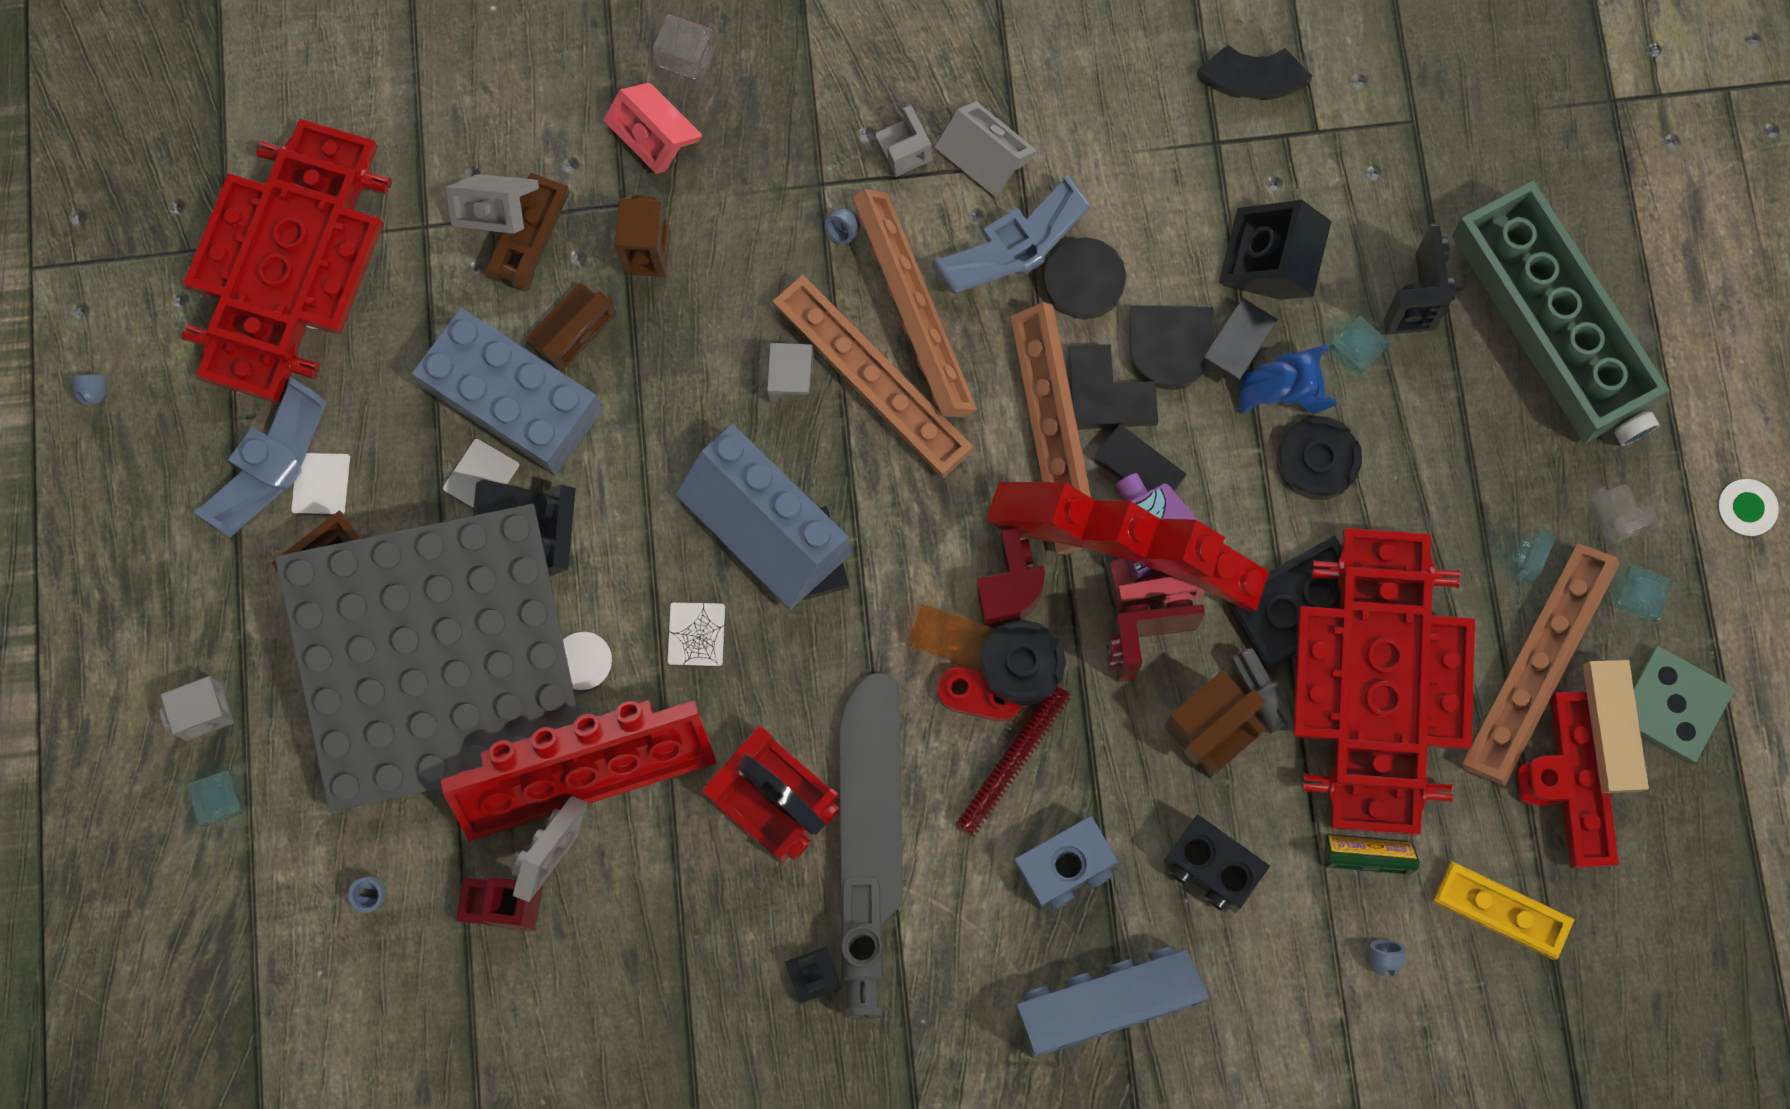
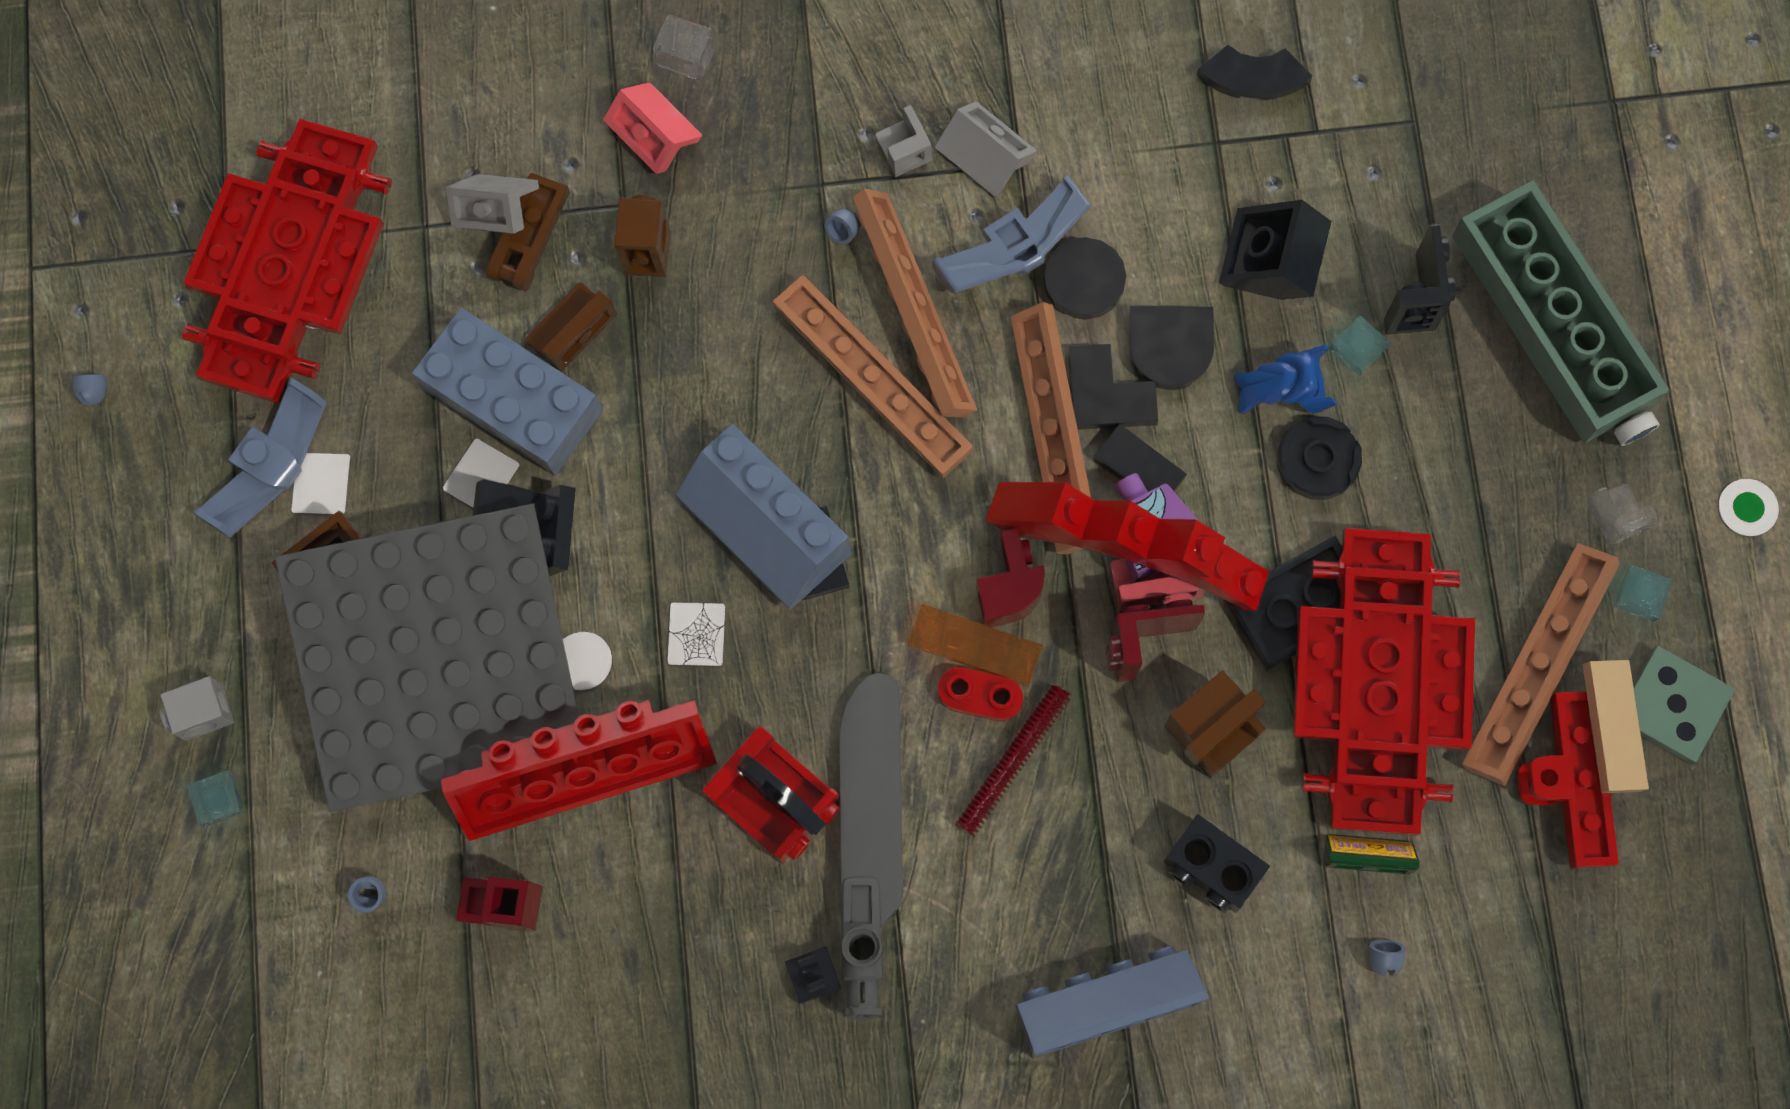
(548, 848): light grey plate -> none
(789, 369): light grey panel -> none
(1022, 662): black tile -> none
(1080, 841): sand blue brick -> none
(1239, 341): black tile -> none
(1255, 677): dark grey axle -> none
(1503, 910): yellow tile -> none
(1533, 555): clear light blue plate -> none

